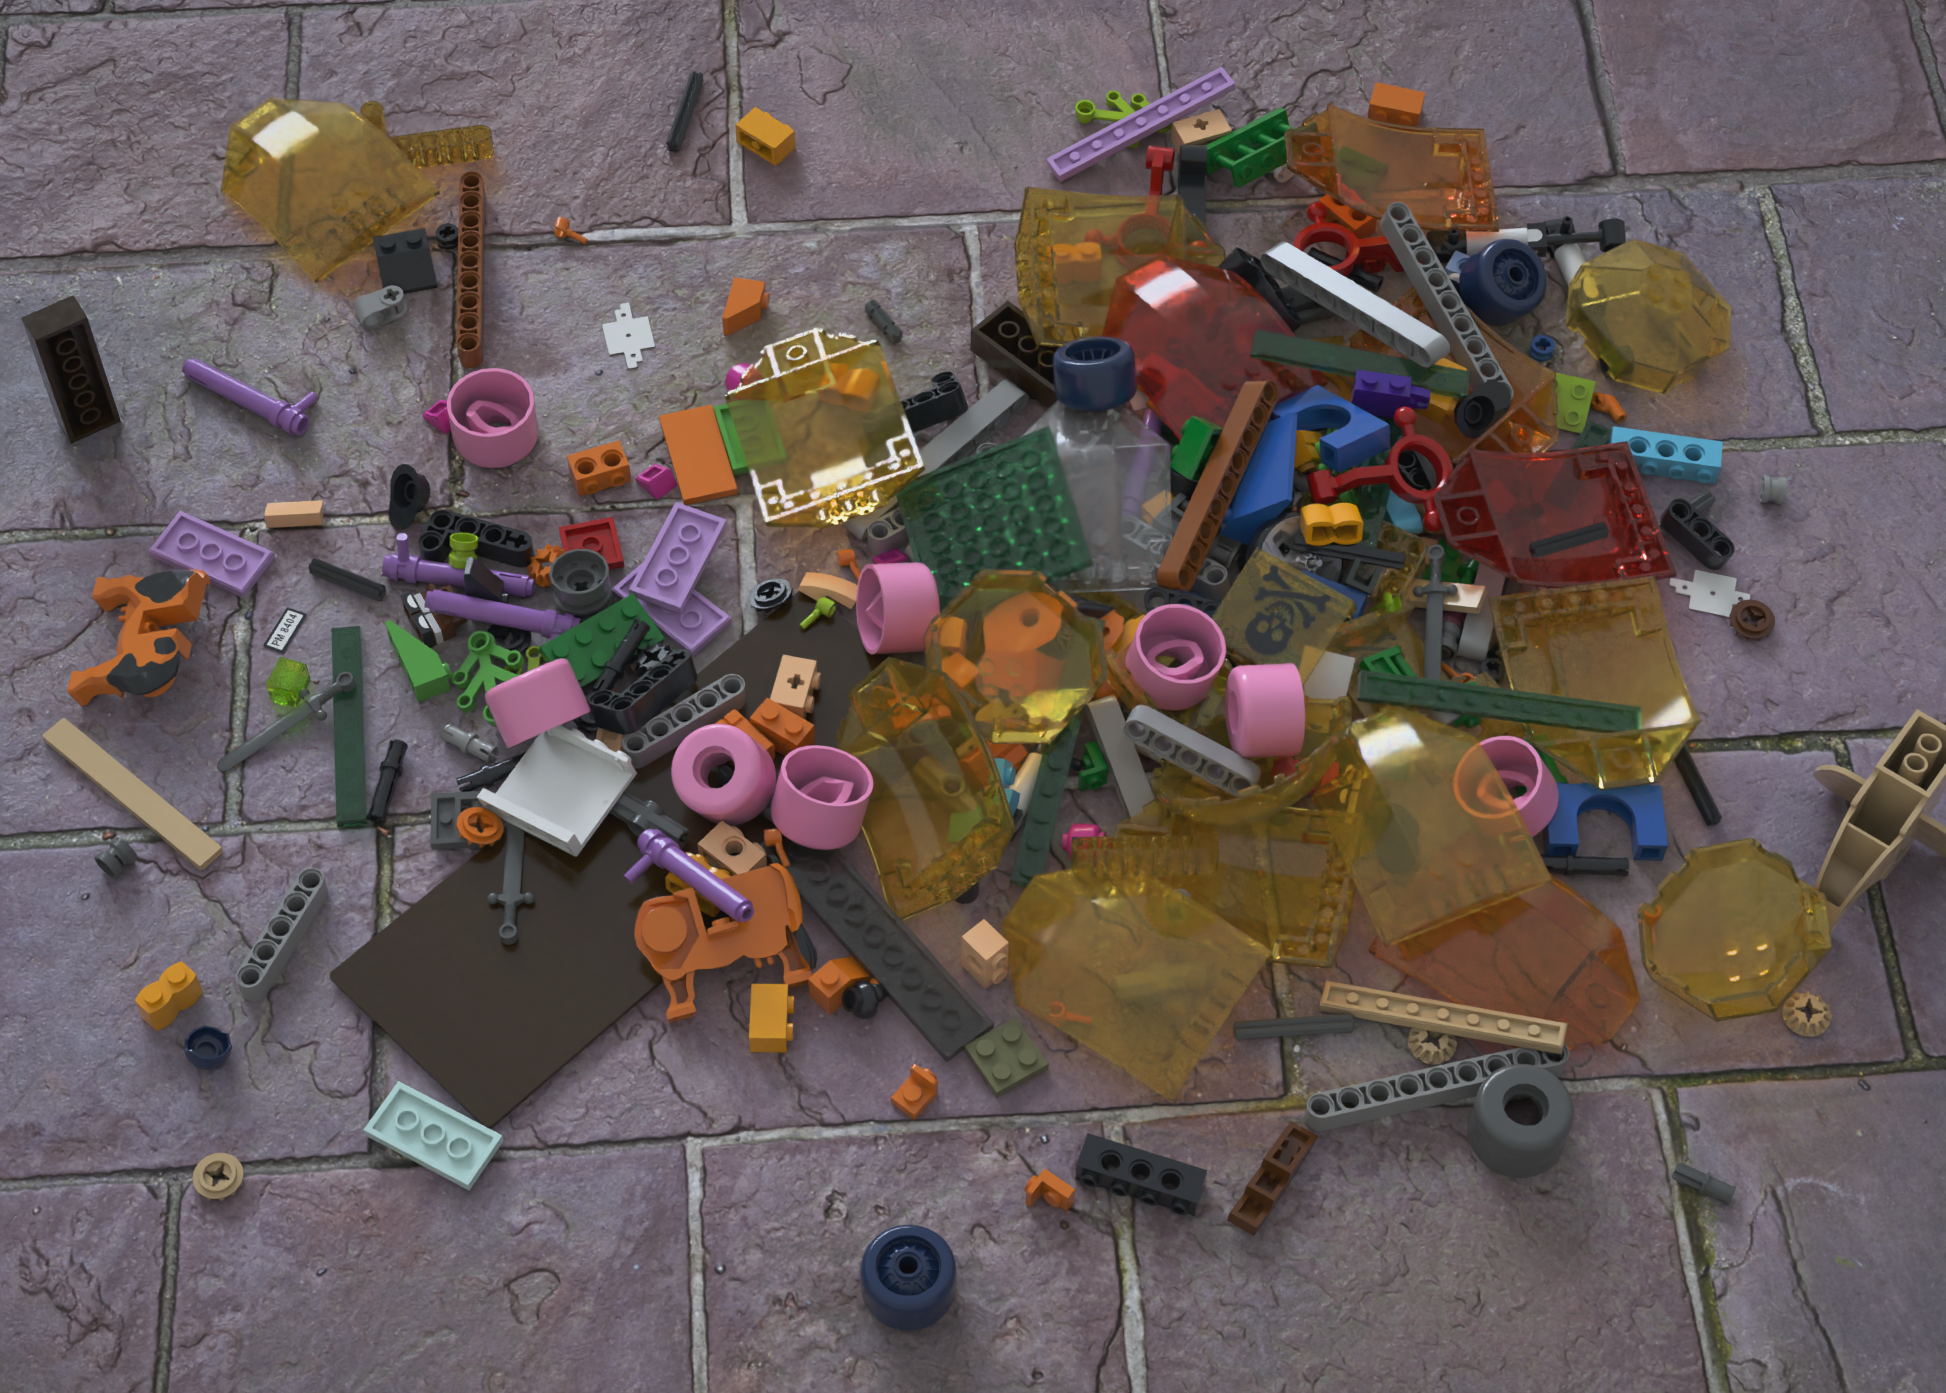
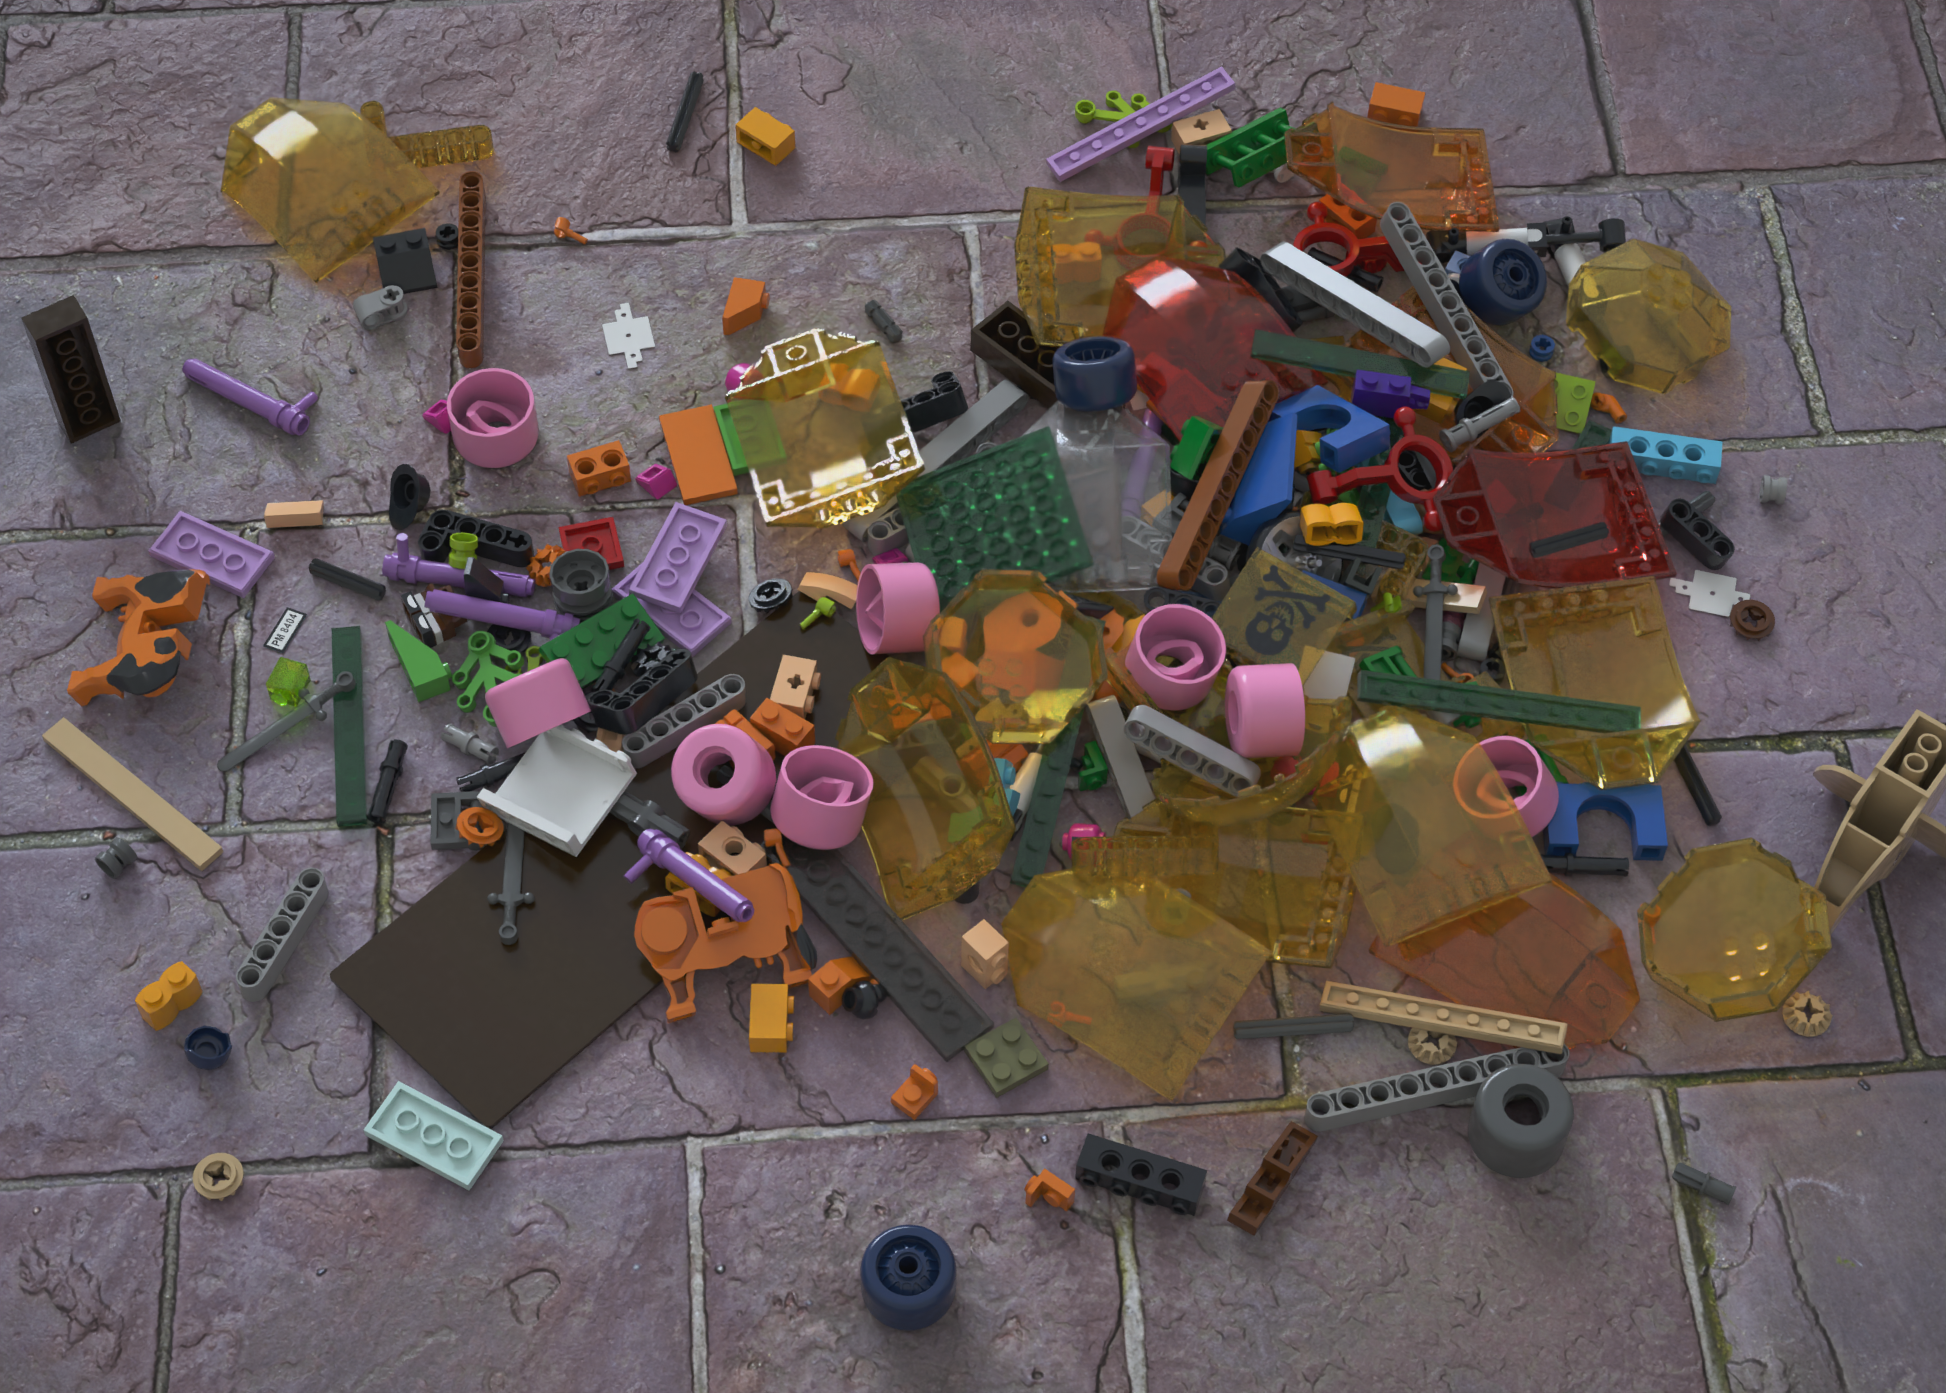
(1470, 428): none -> light grey pin

